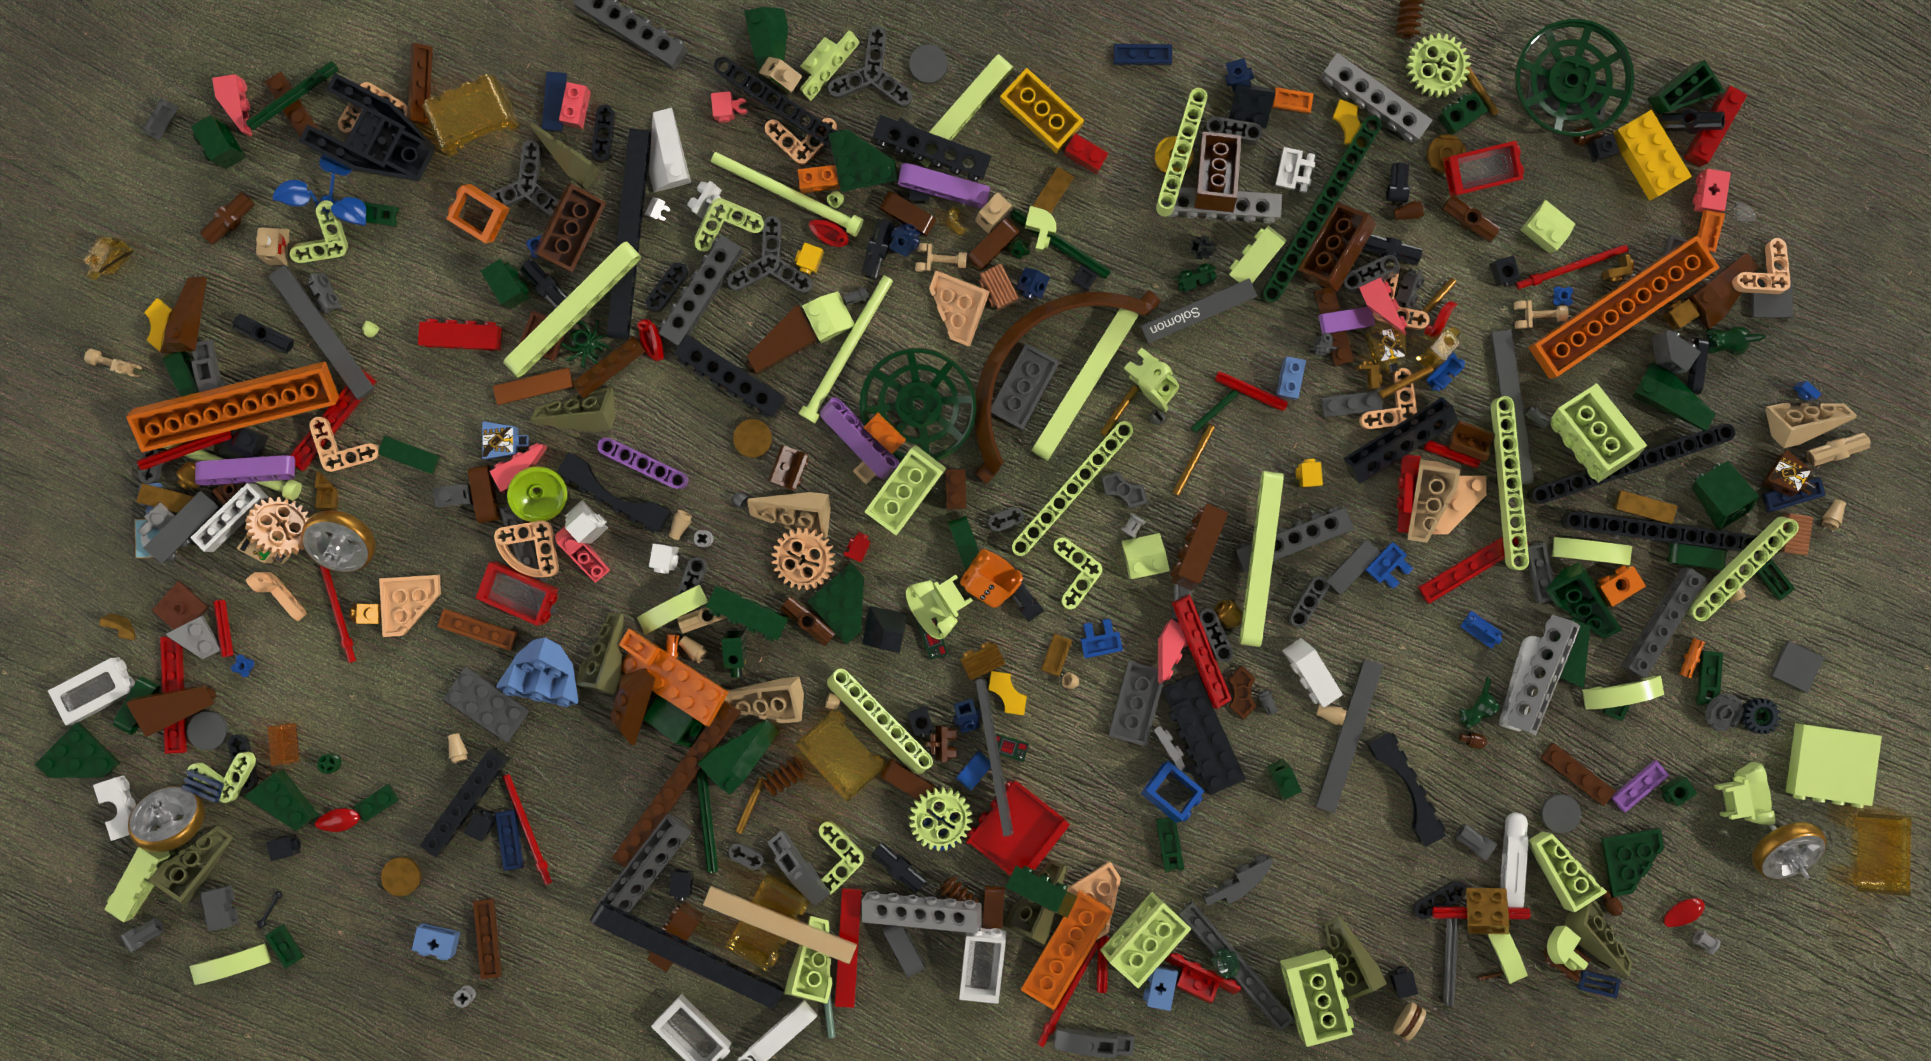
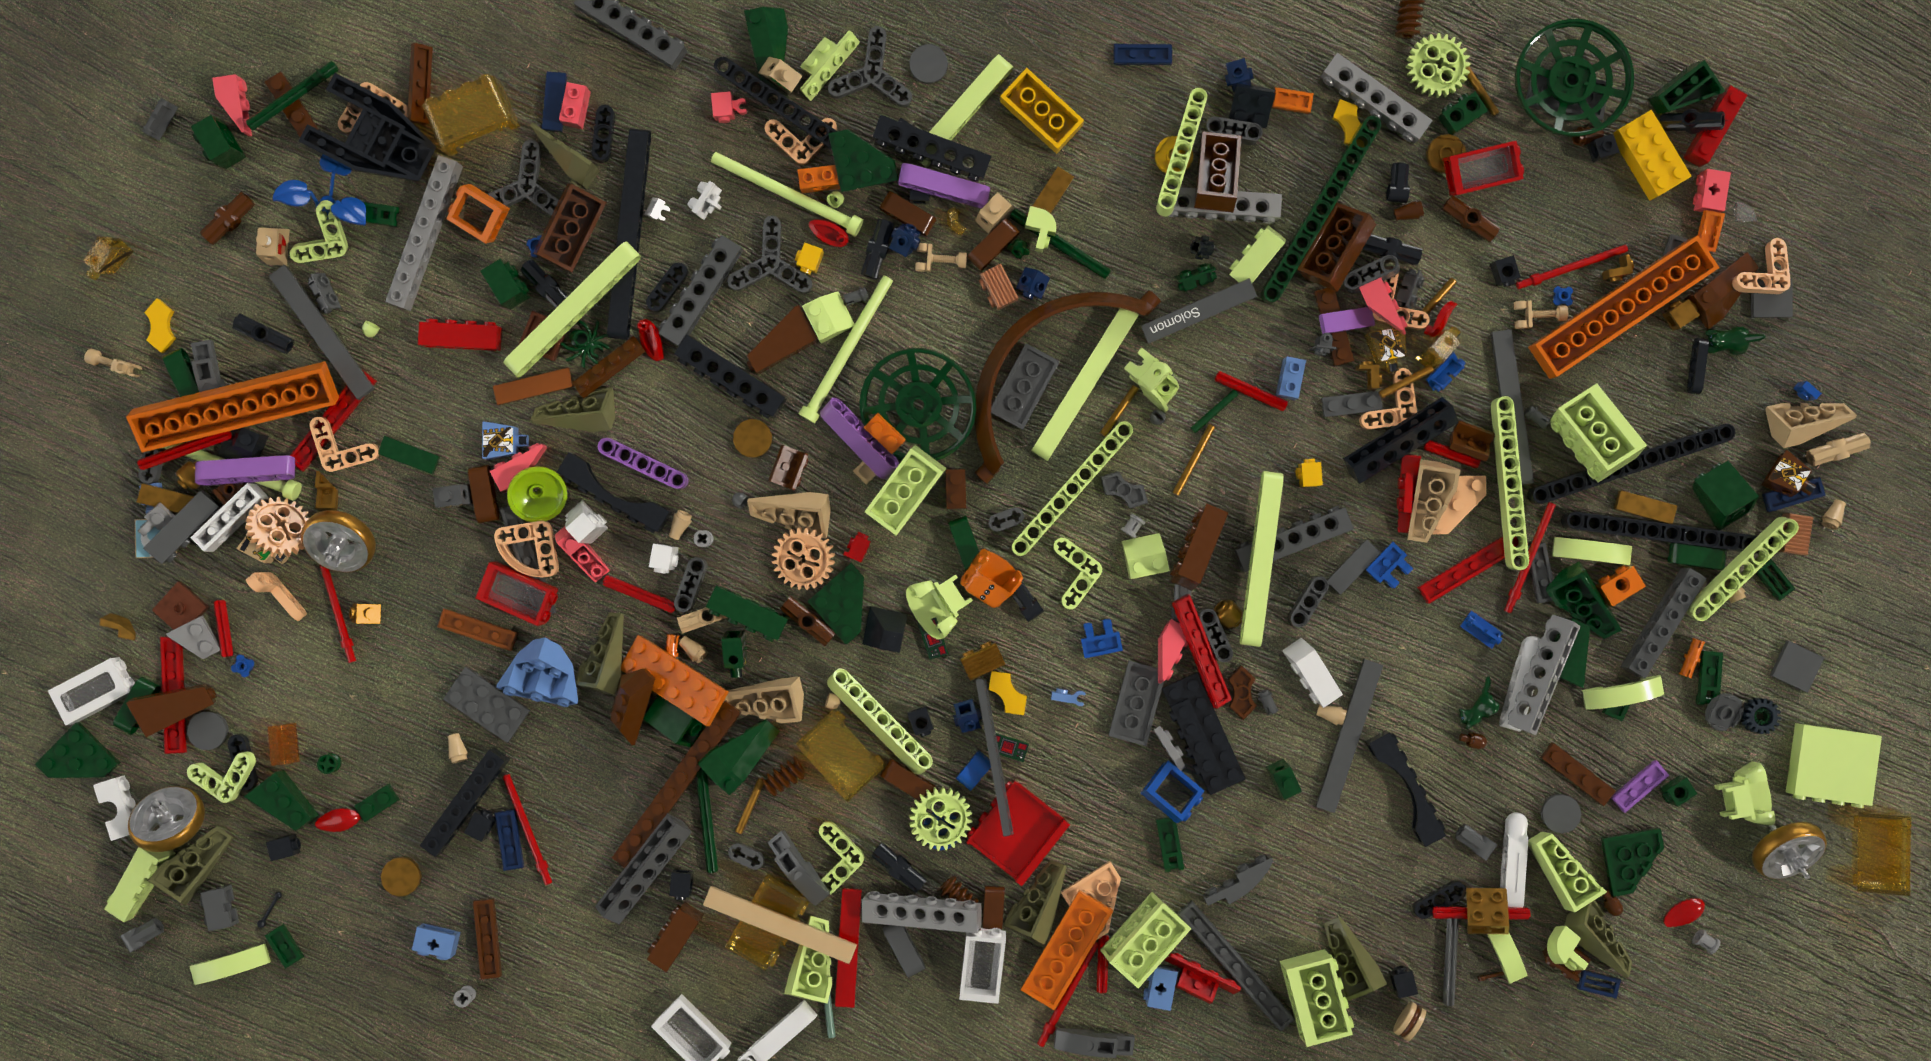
(184, 322): reddish brown wedge -> none
(189, 780): dark blue tile -> none
(406, 601): light nougat plate -> none
(424, 233): none -> light grey brick
(639, 593): none -> red axle
(639, 647): orange plate -> none
(667, 158): white wedge -> none
(672, 609): yellowish green slope -> none
(686, 954): black beam -> none
(725, 215): yellowish green beam -> none
(938, 743): reddish brown hips -> none
(958, 305): light nougat plate -> none
(1041, 890): dark green wedge -> none
(1056, 655): pearl gold tile -> none
(1063, 696): none -> medium blue plate
(1070, 680): tan hinge -> none
(1084, 278): black tile -> none
(1086, 153): red brick -> none
(1225, 963): clear green head -> none
(1289, 168): white plate -> none
(1515, 592): none -> red bar
(1548, 227): yellowish green slope -> none
(1667, 393): dark green wedge -> none
(1673, 352): dark grey slope -> none

